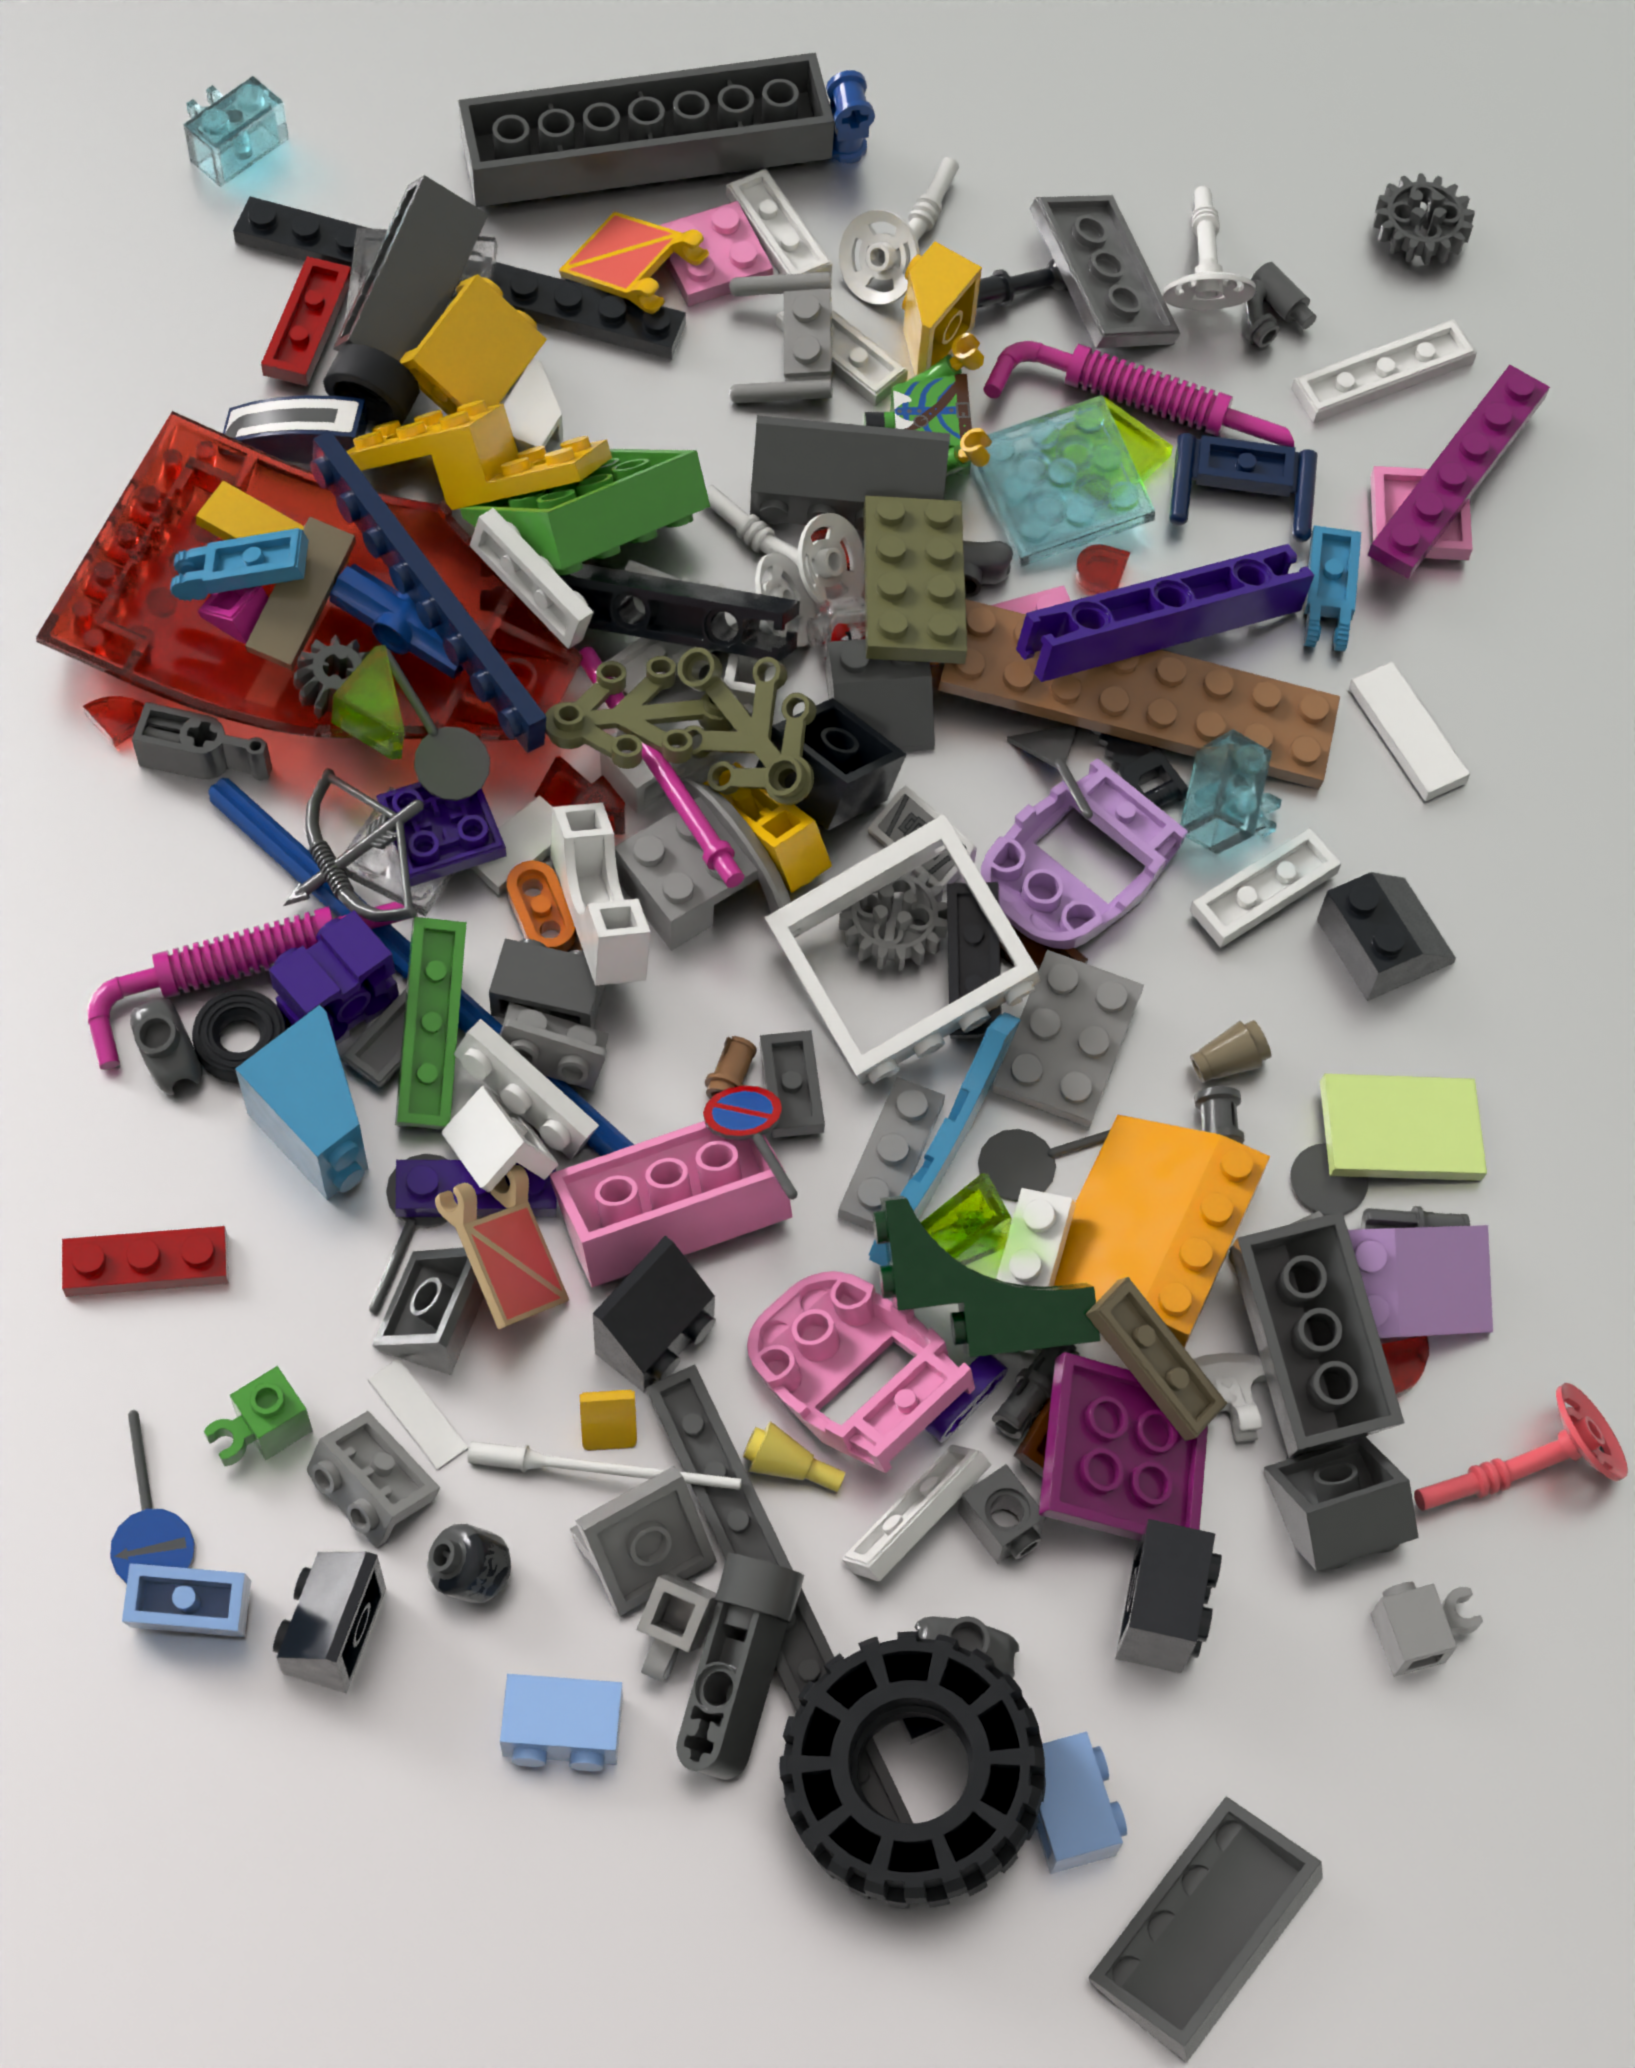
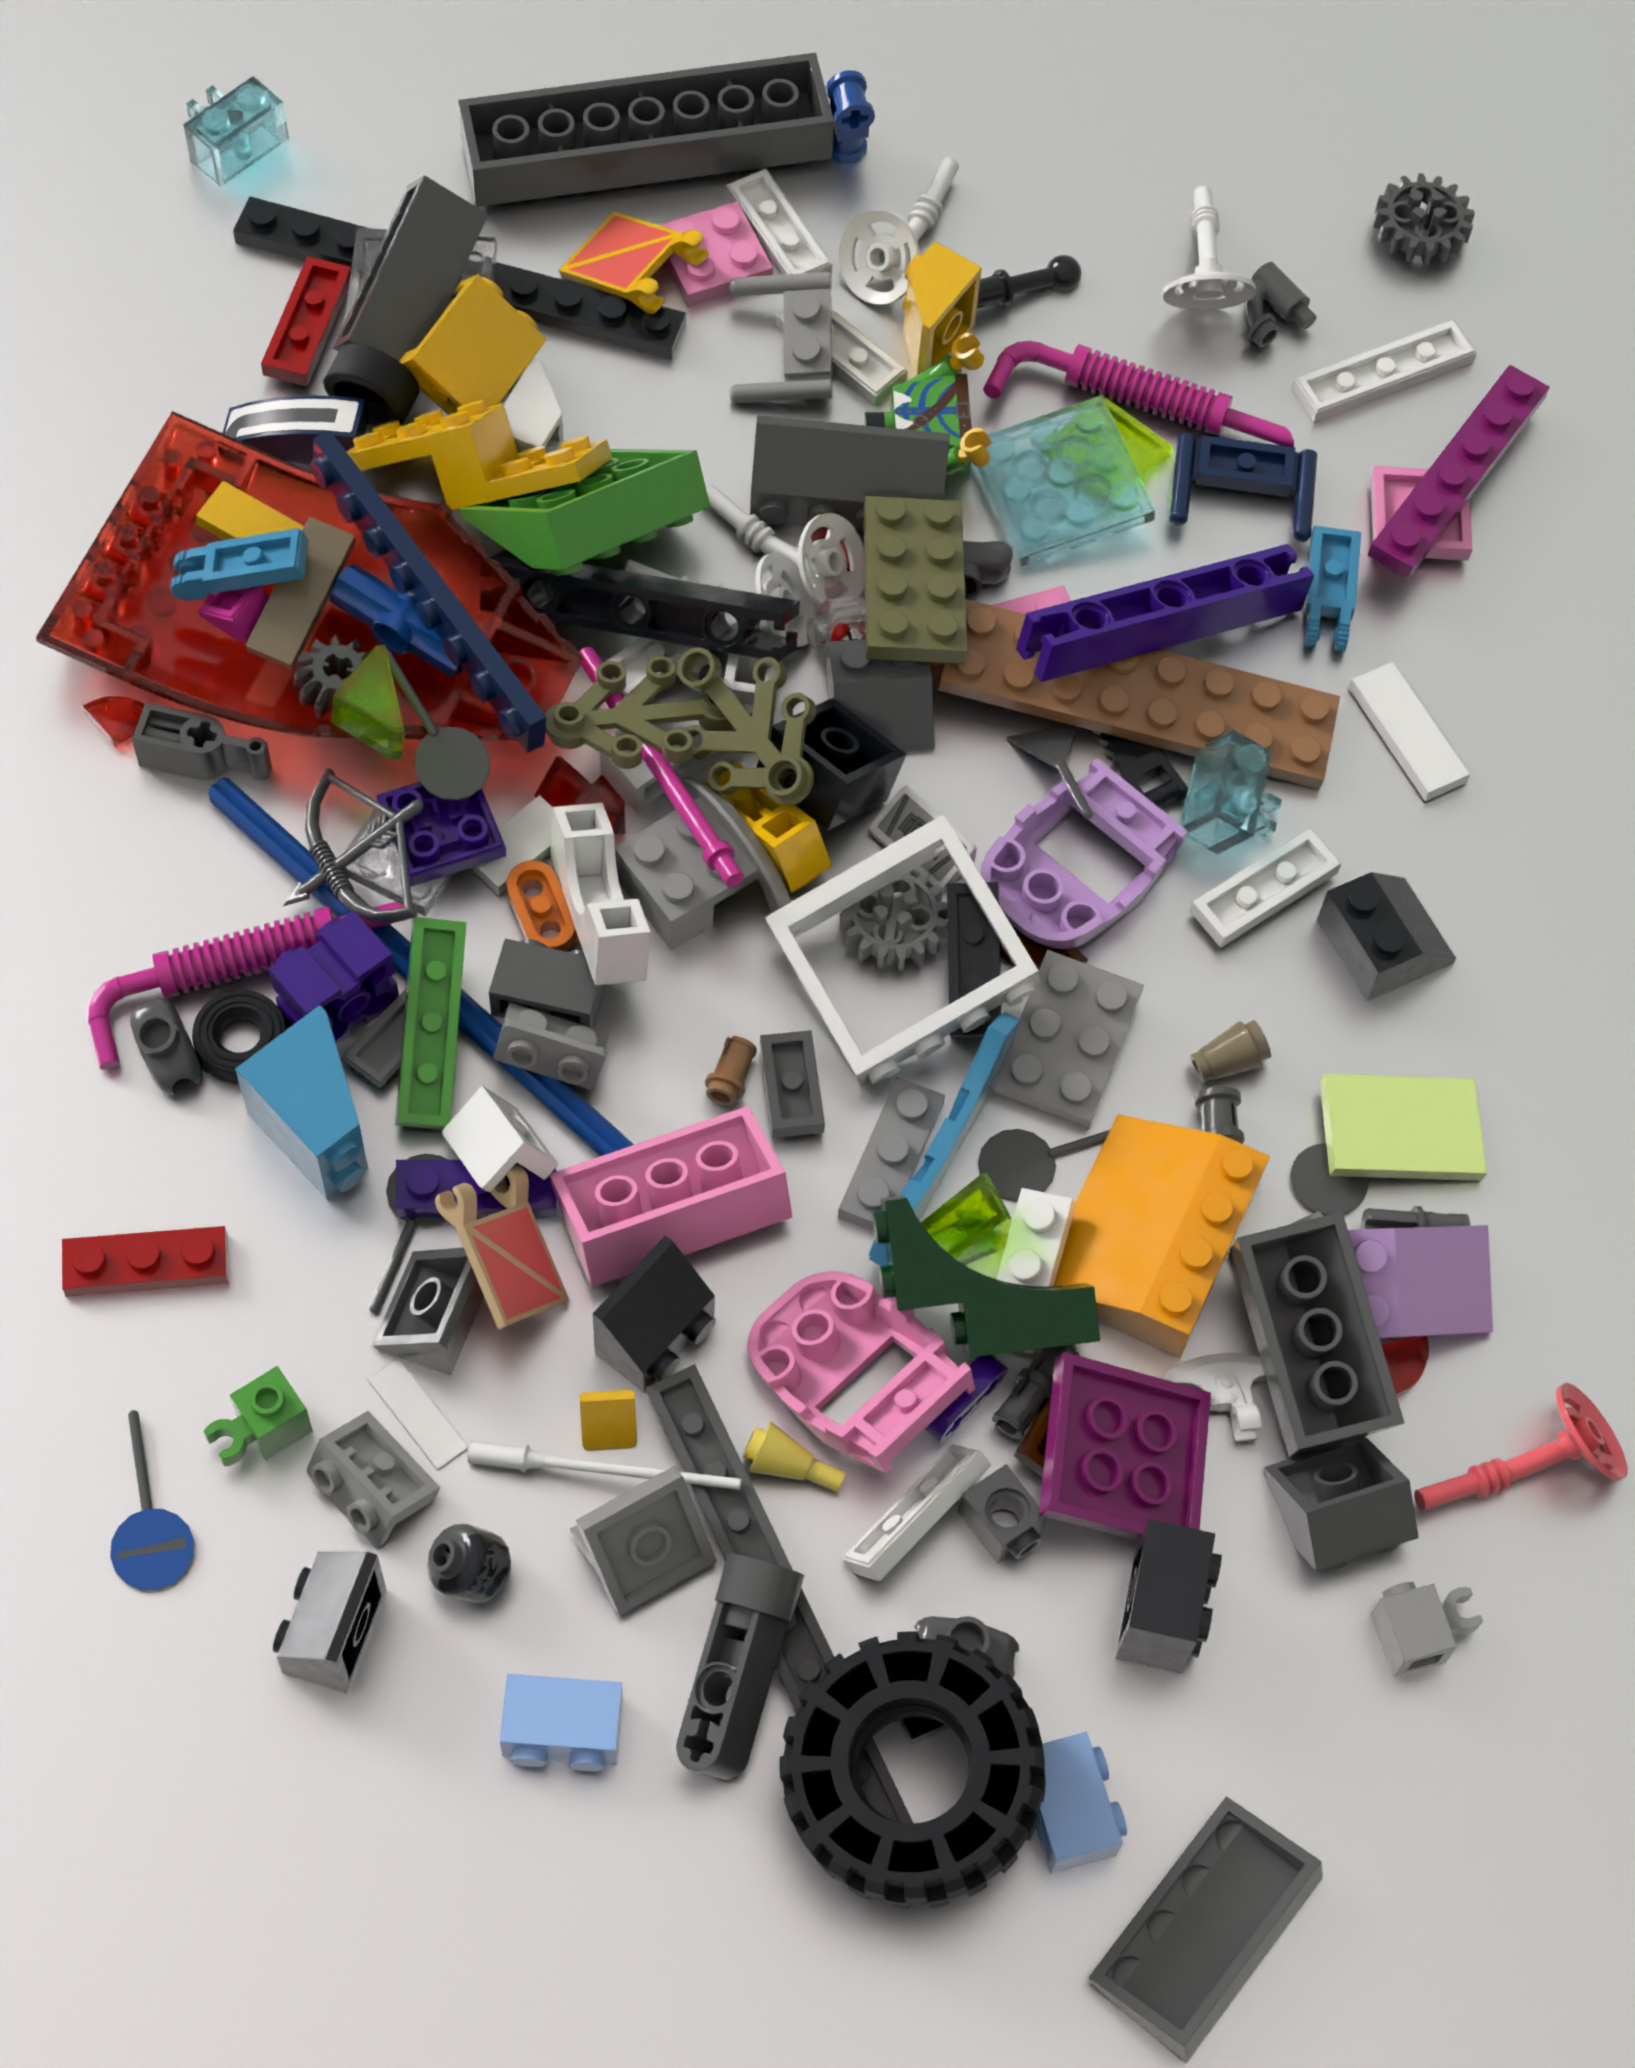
(186, 1600): light blue brick -> none
(525, 1089): white plate -> none
(531, 578): white plate -> none
(677, 1619): light grey brick -> none
(745, 1115): piece -> none
(1101, 568): clear red tile -> none
(1104, 271): flat silver tile -> none
(1156, 1358): dark tan tile -> none

